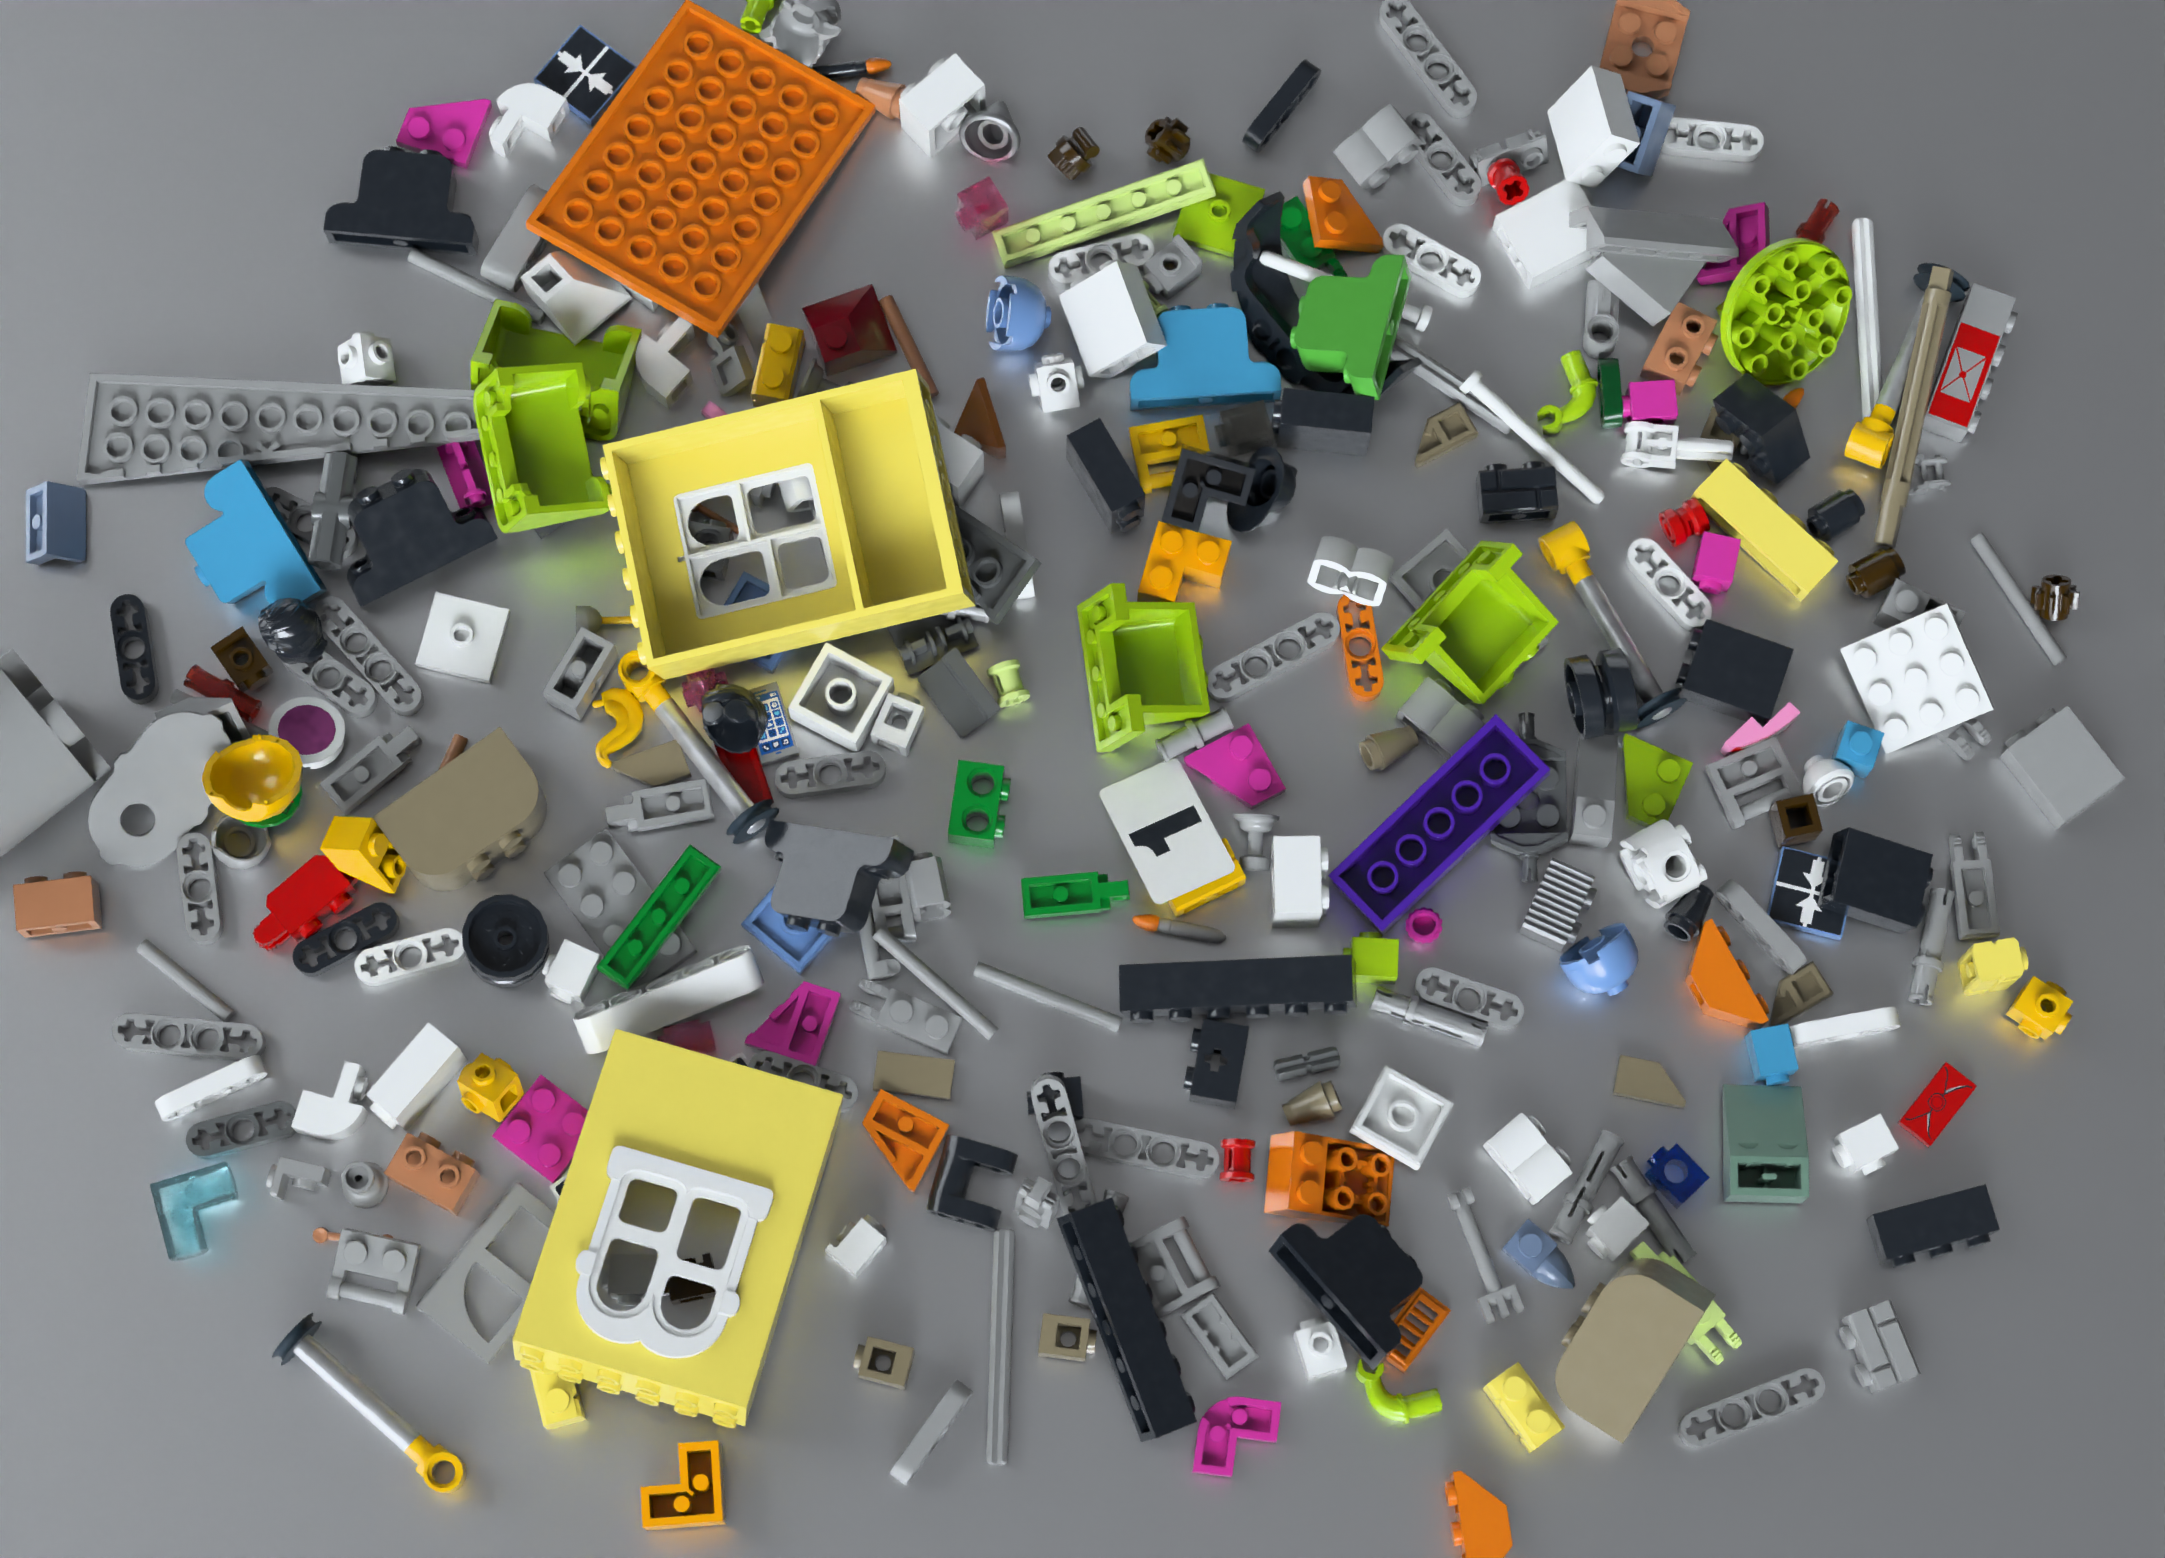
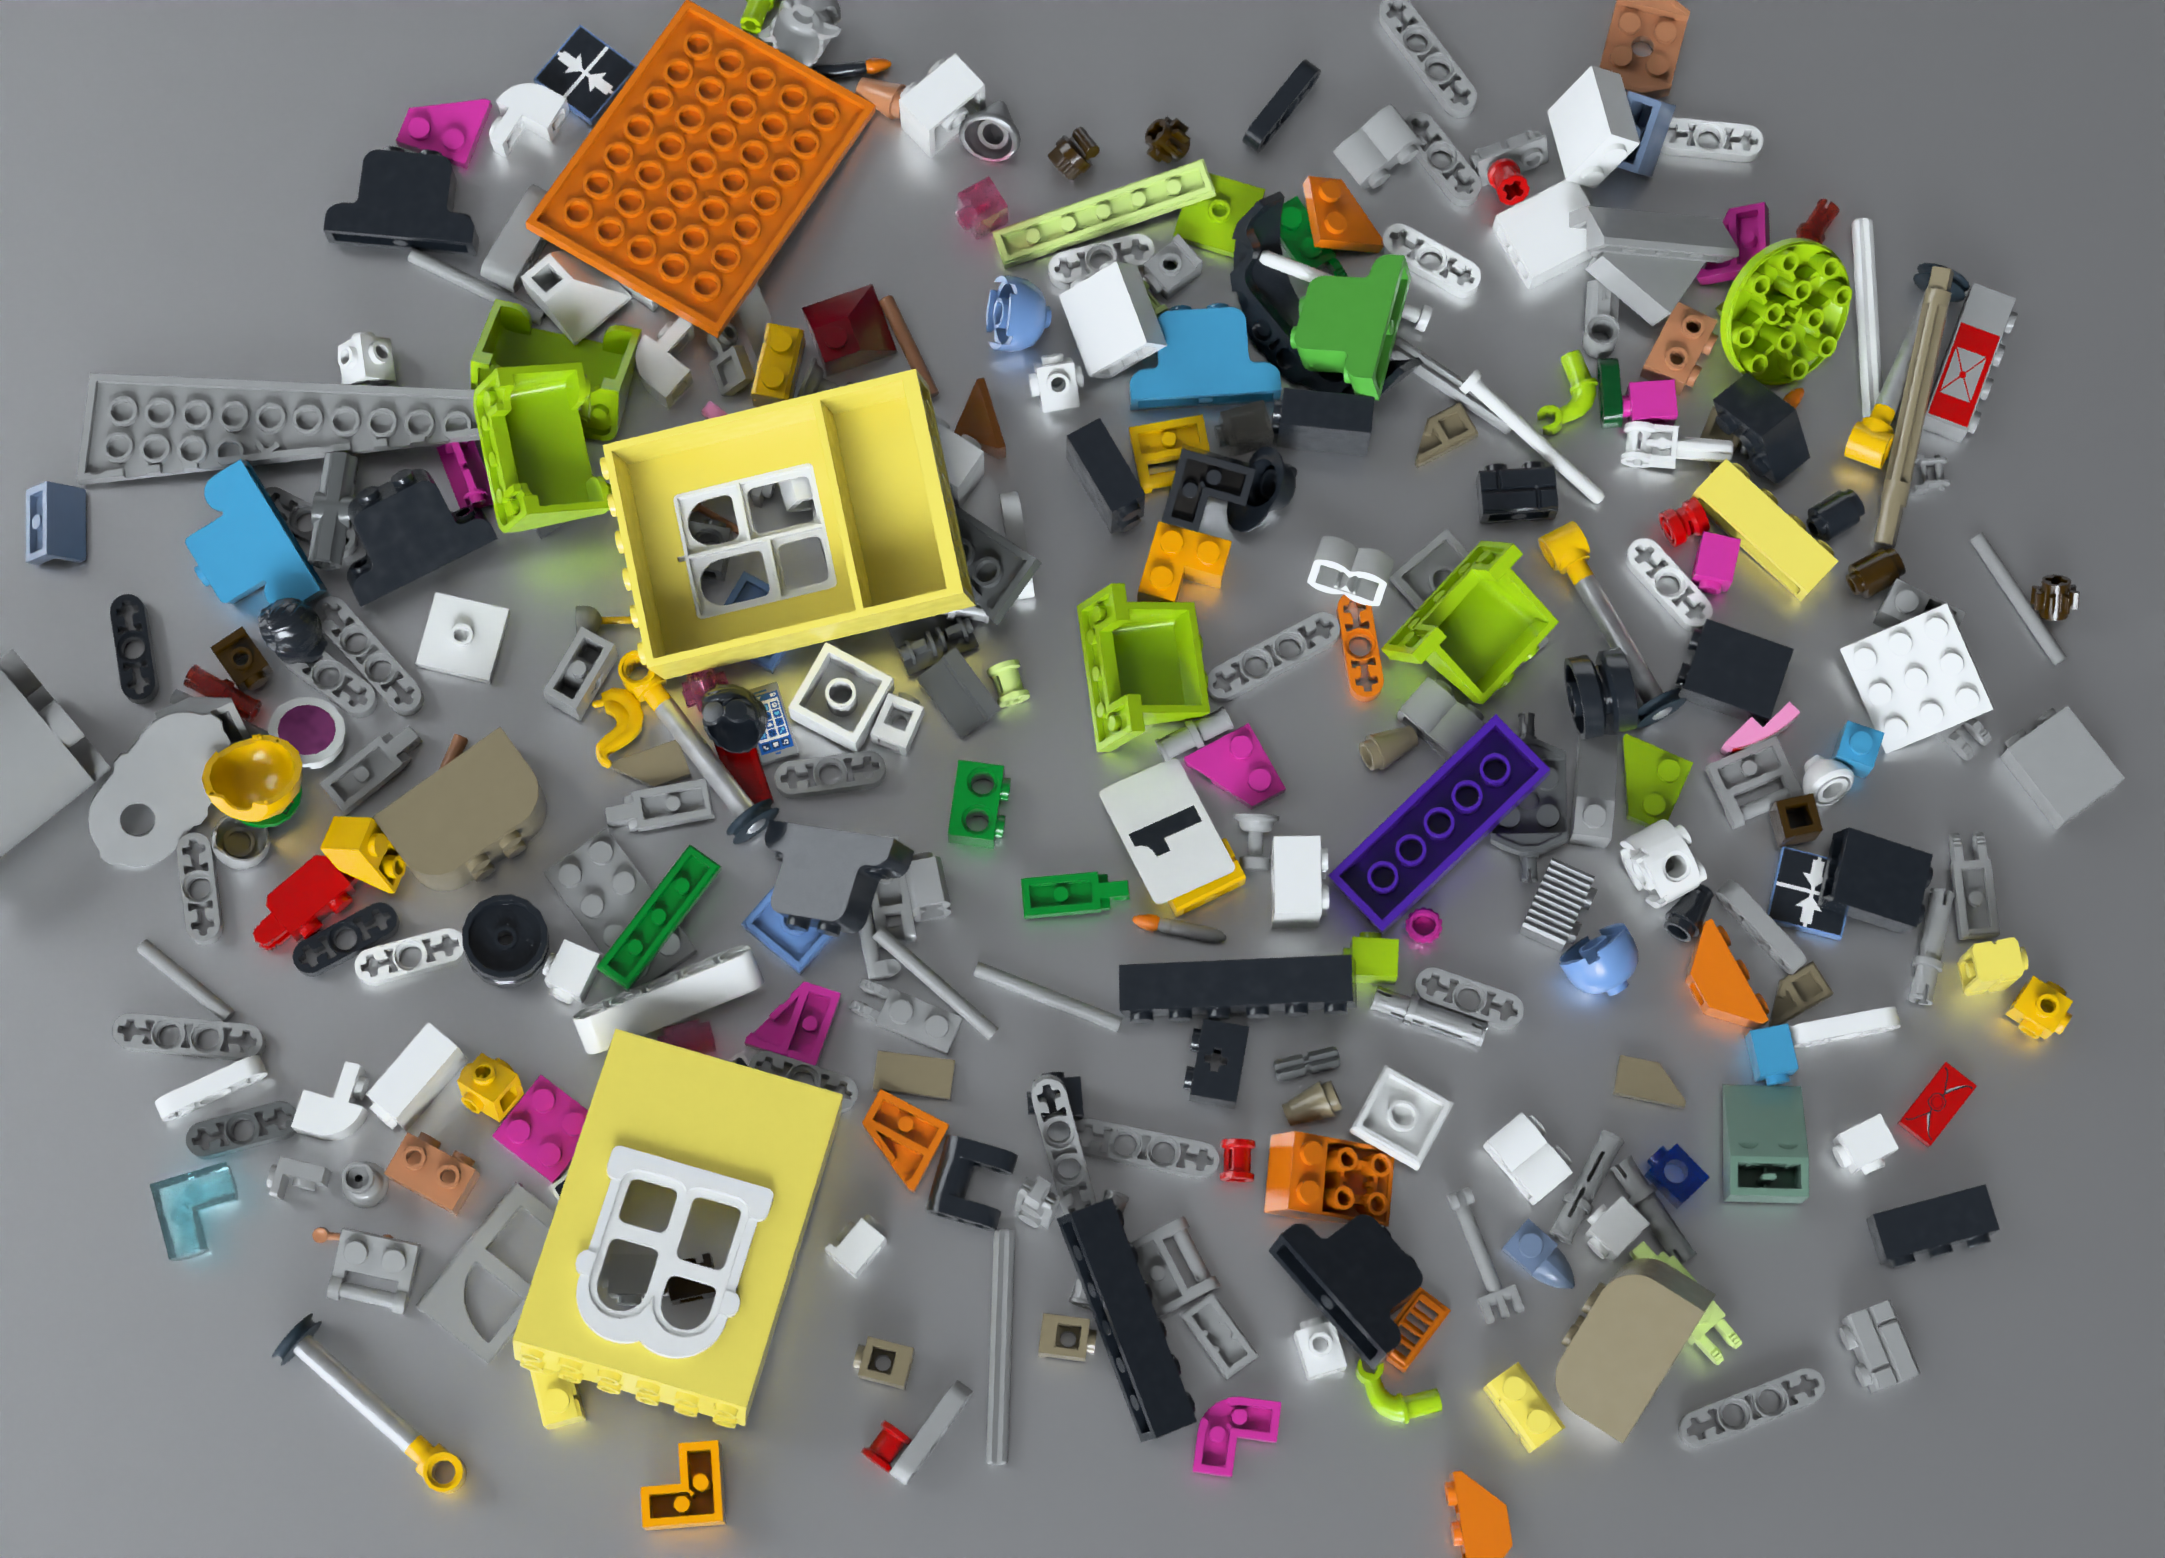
(57, 905): nougat brick -> none
(886, 1446): none -> red bush

